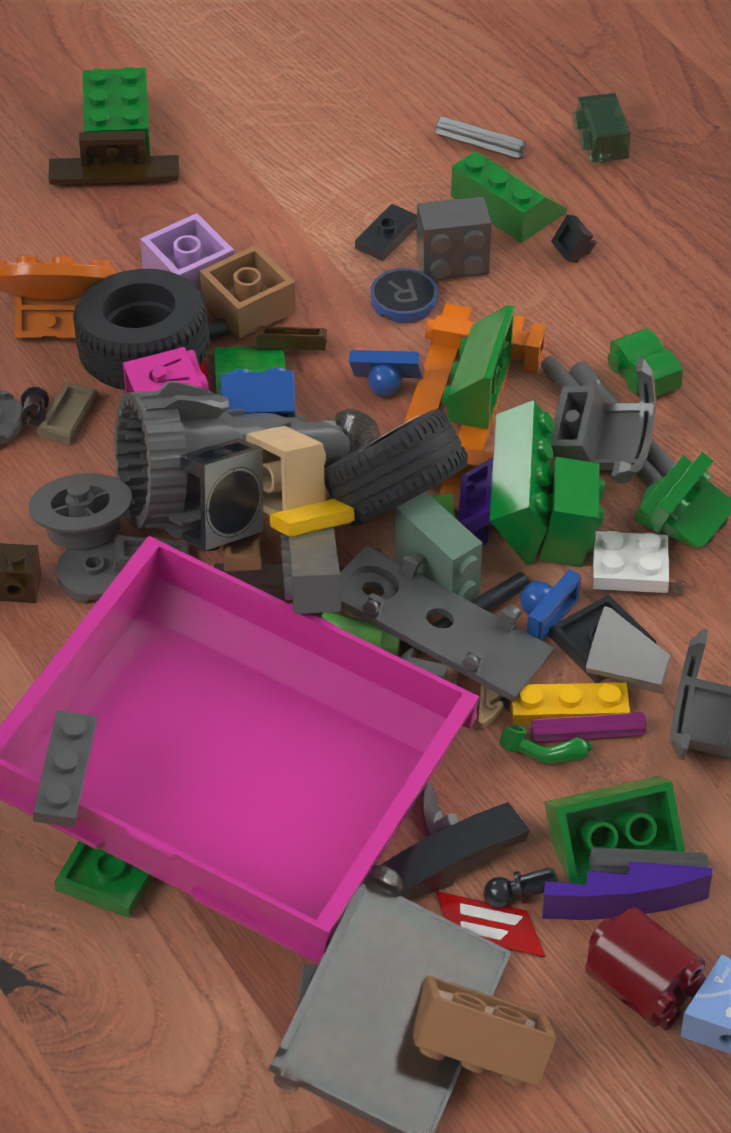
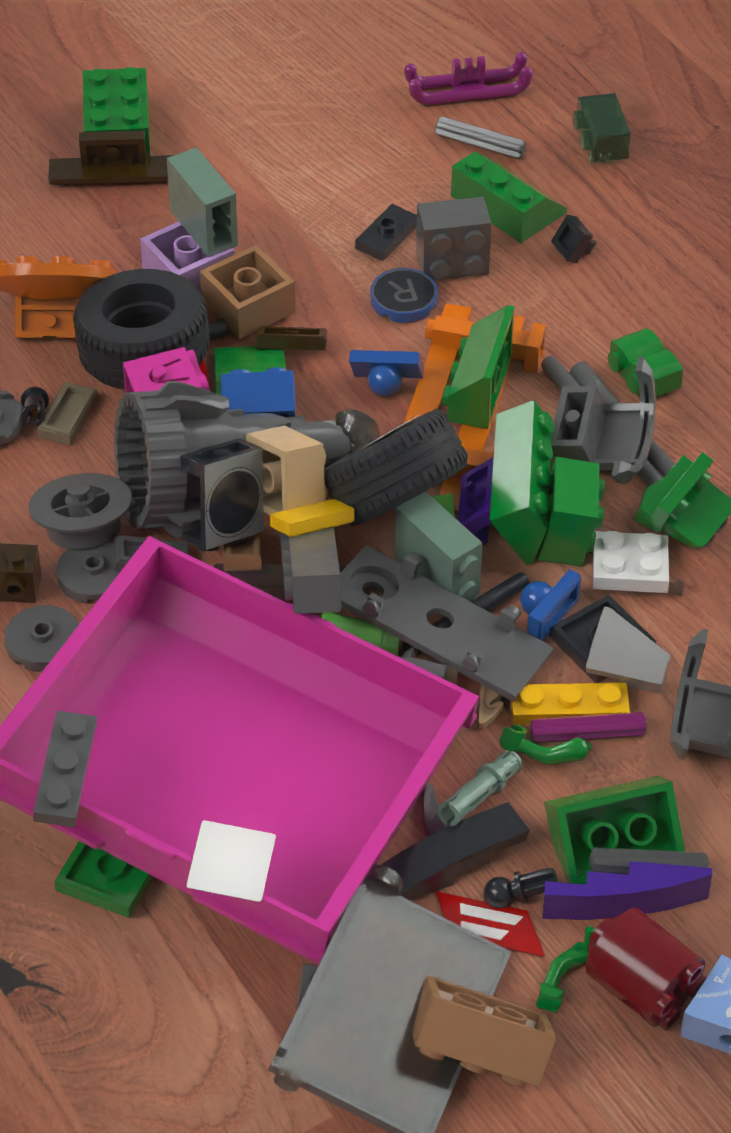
(38, 635): none -> dark grey plate
(202, 202): none -> sand green brick
(231, 861): none -> white sticker
(469, 82): none -> magenta piece
(488, 781): none -> sand green pin
(550, 995): none -> green piece

